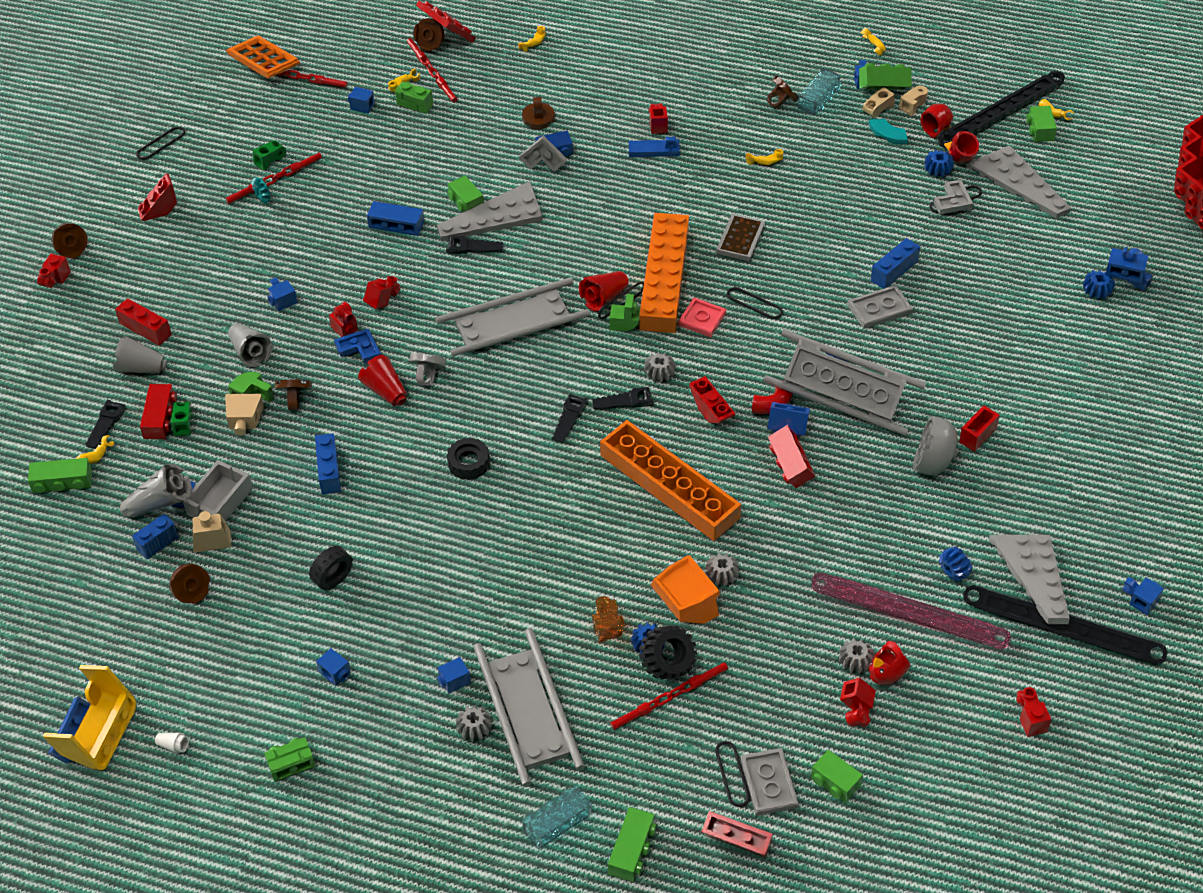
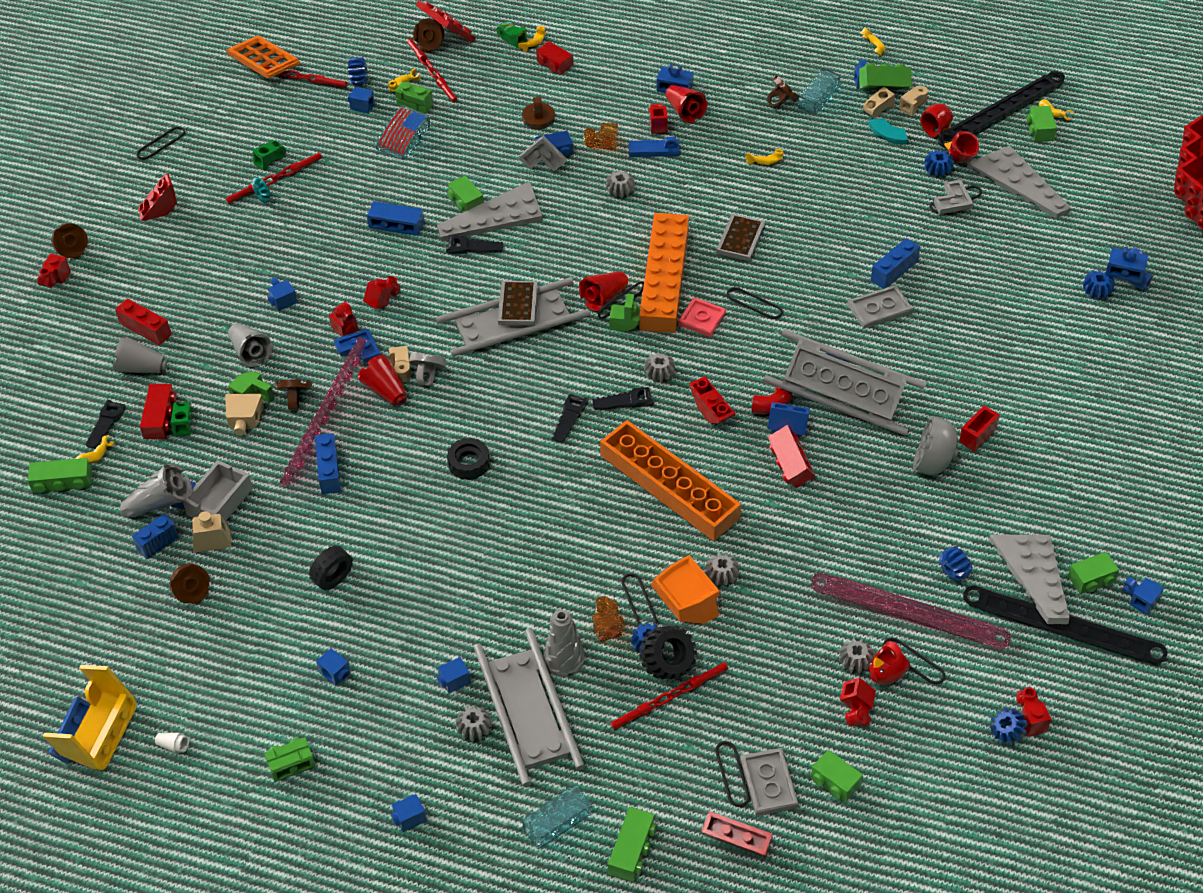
(321, 417): none -> clear pink plate
(357, 71): none -> blue gear
(400, 357): none -> tan leg
(403, 132): none -> clear light blue slope
(408, 813): none -> blue brick
(511, 33): none -> green leg
(517, 303): none -> tile
(554, 58): none -> red brick
(563, 646): none -> light grey cone
(605, 138): none -> clear orange brick
(620, 184): none -> light grey gear
(645, 594): none -> black piece
(669, 76): none -> blue brick
(687, 102): none -> red cone
(922, 657): none -> black piece
(1006, 719): none -> blue gear
(1093, 573): none -> bright green brick

